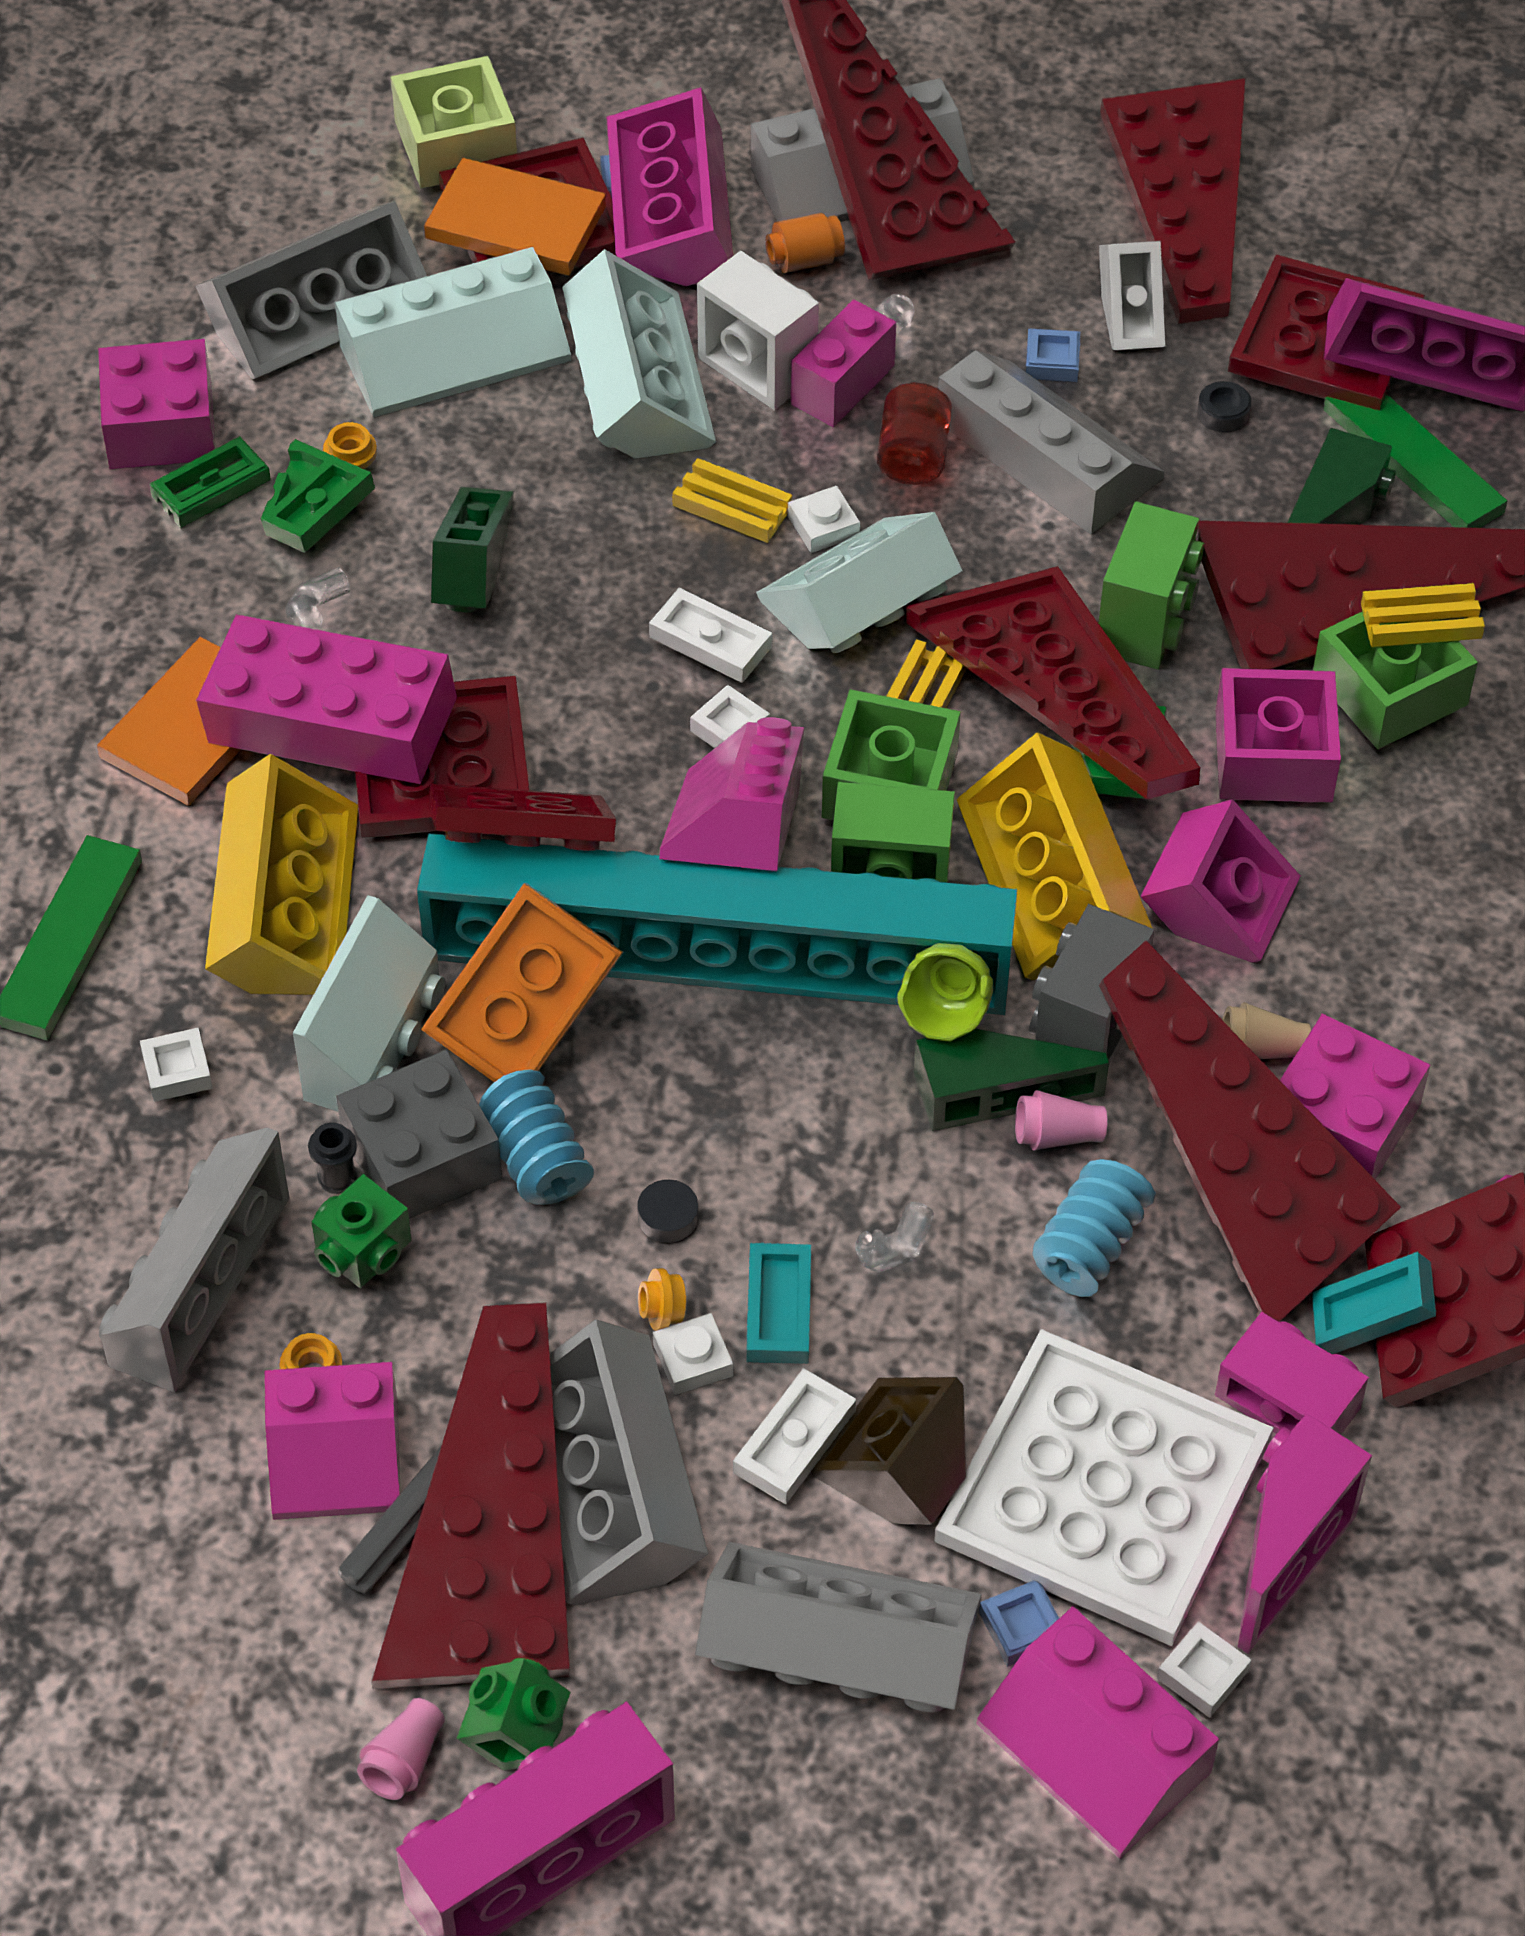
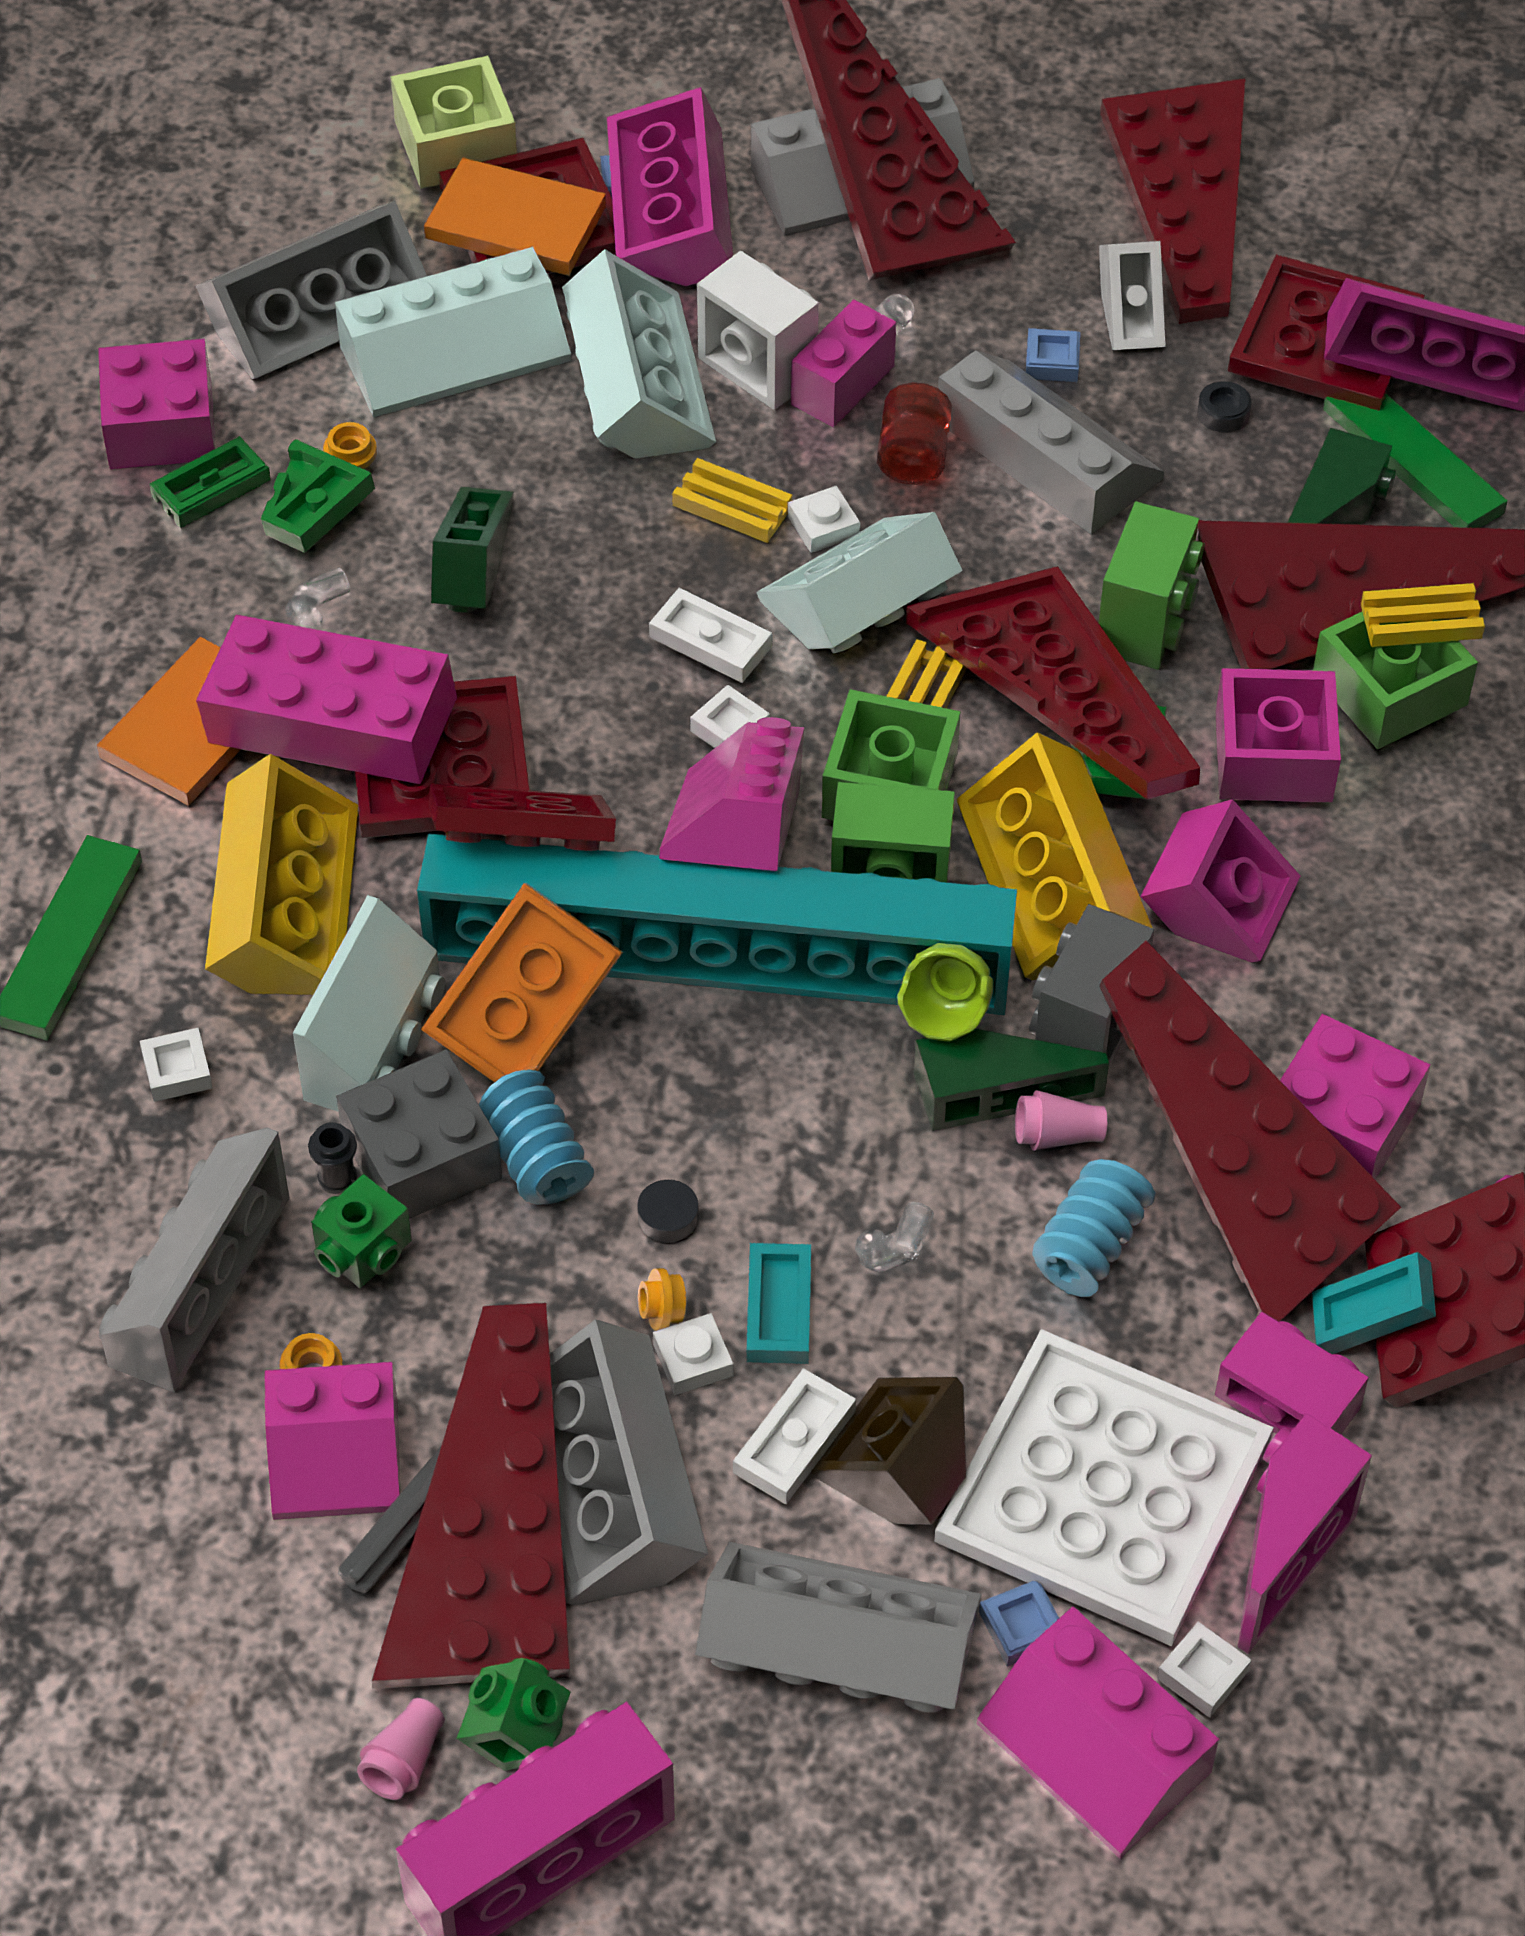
(805, 242): orange brick -> none
(1266, 1032): tan cone -> none

